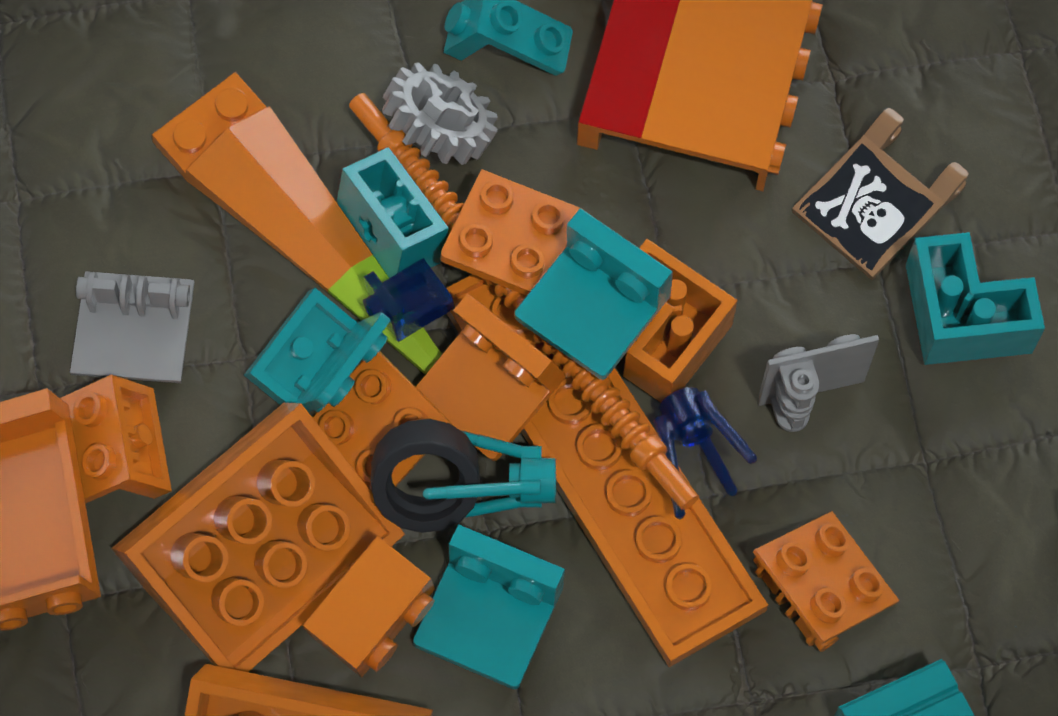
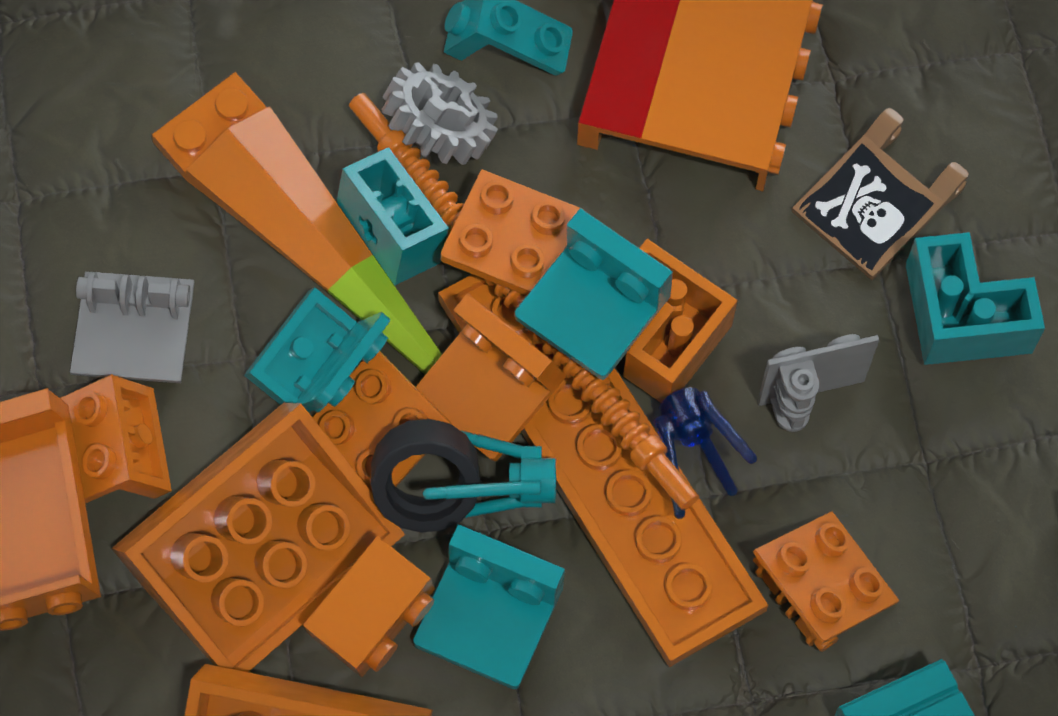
(408, 298): clear blue bracket -> none

